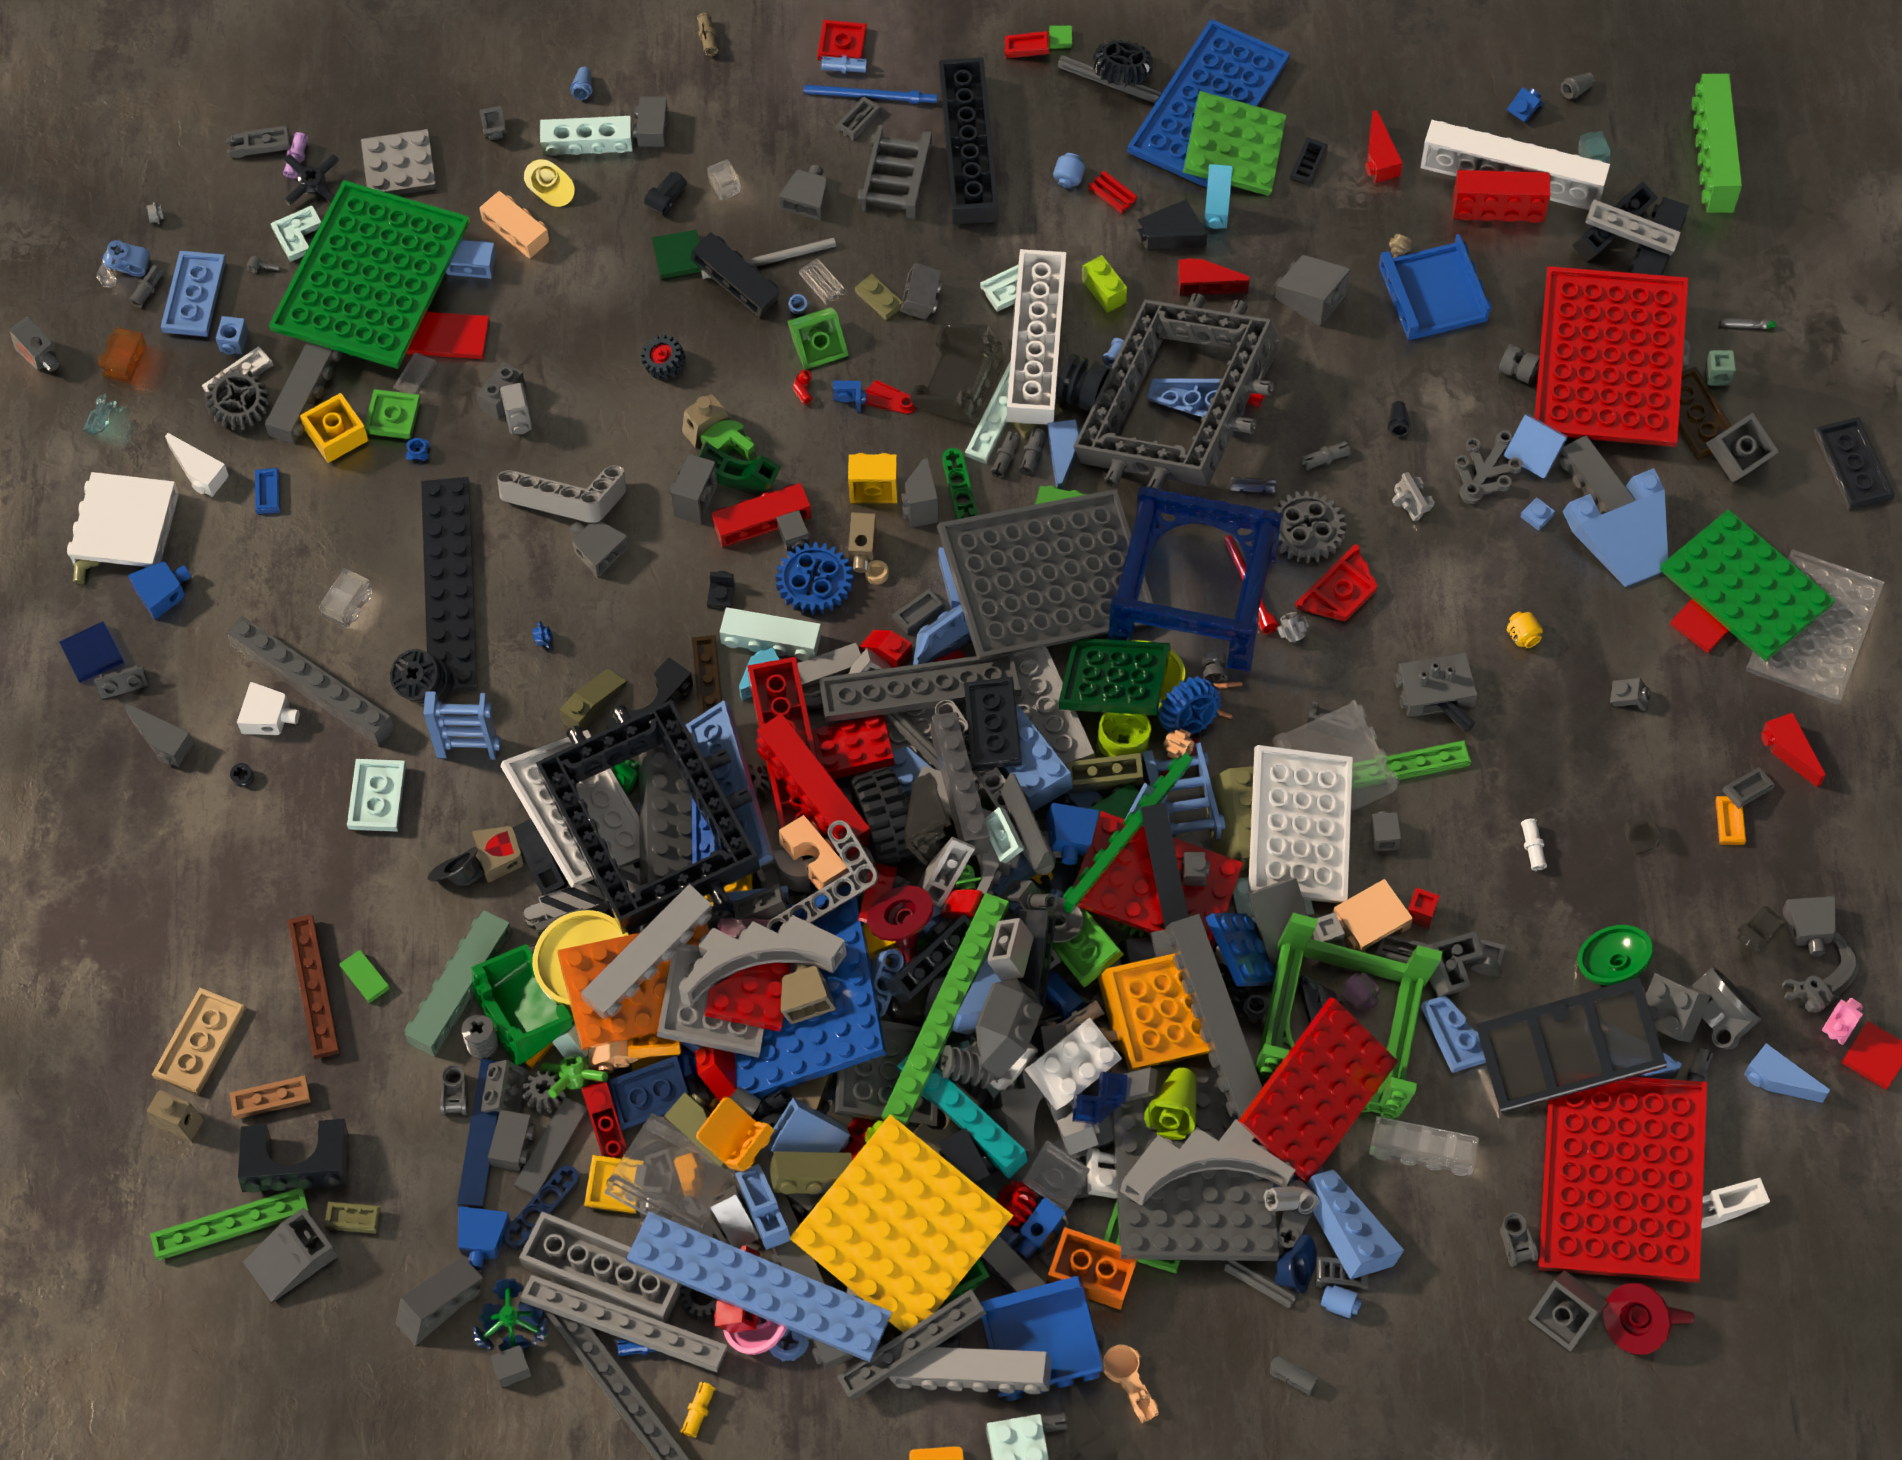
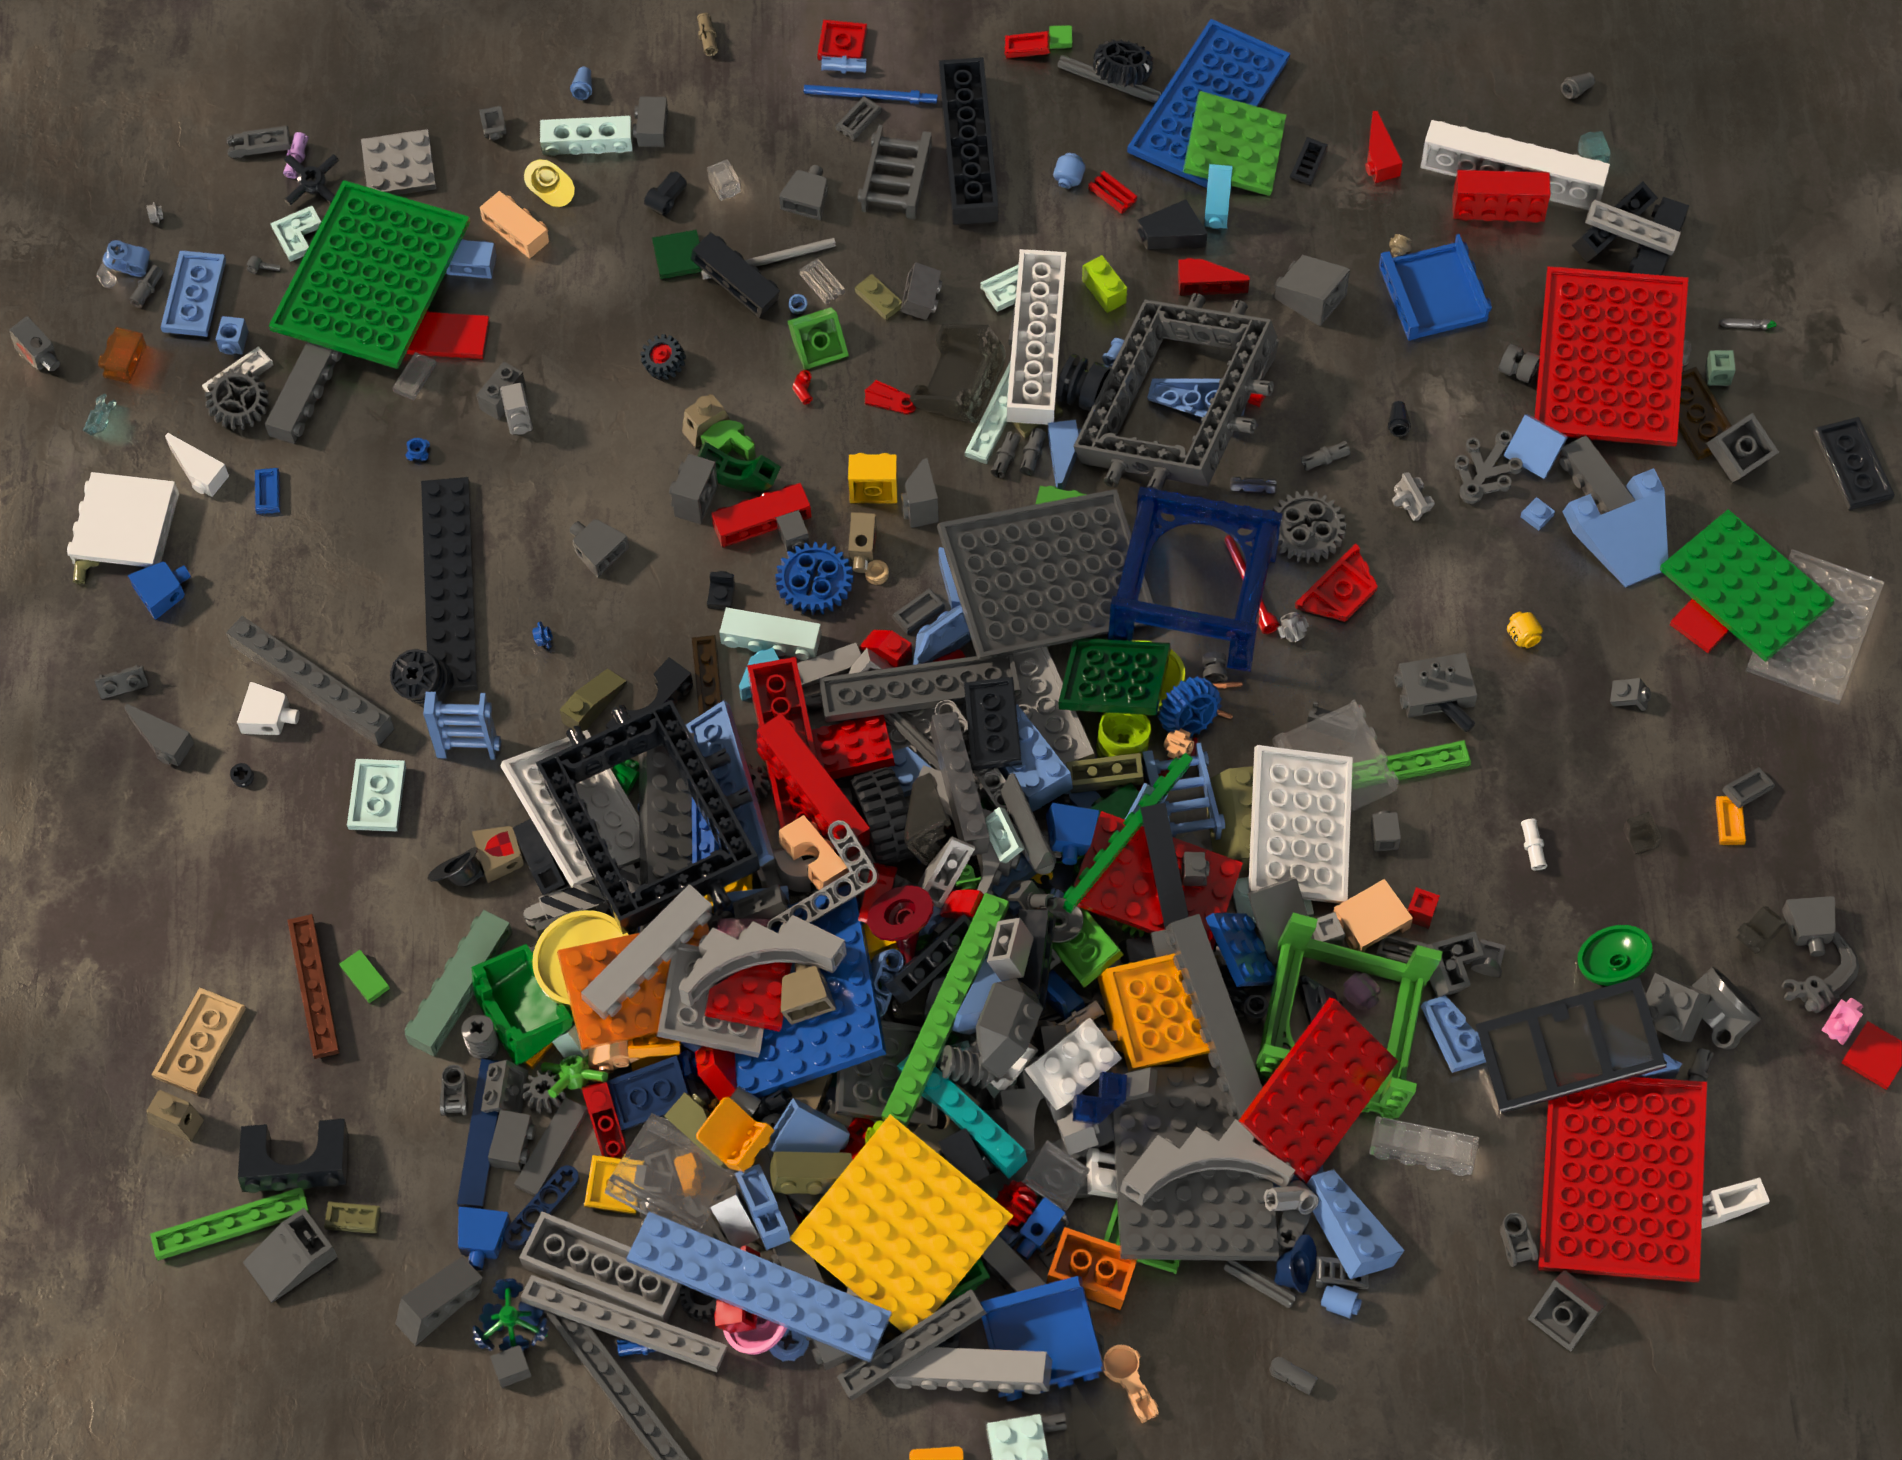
(91, 651): clear blue tile -> none
(270, 1097): medium nougat plate -> none
(334, 427): yellow brick -> none
(346, 598): clear brick -> none
(392, 414): bright green plate -> none
(565, 499): light grey beam -> none
(698, 1410): yellow pin -> none
(849, 391): blue bracket -> none
(962, 489): green beam -> none
(1174, 1106): lime cone -> none
(1525, 104): blue bracket -> none
(1640, 1318): dark red piece -> none
(1717, 143): bright green brick -> none
(1780, 1075): medium blue slope -> none
(1791, 746): red slope -> none

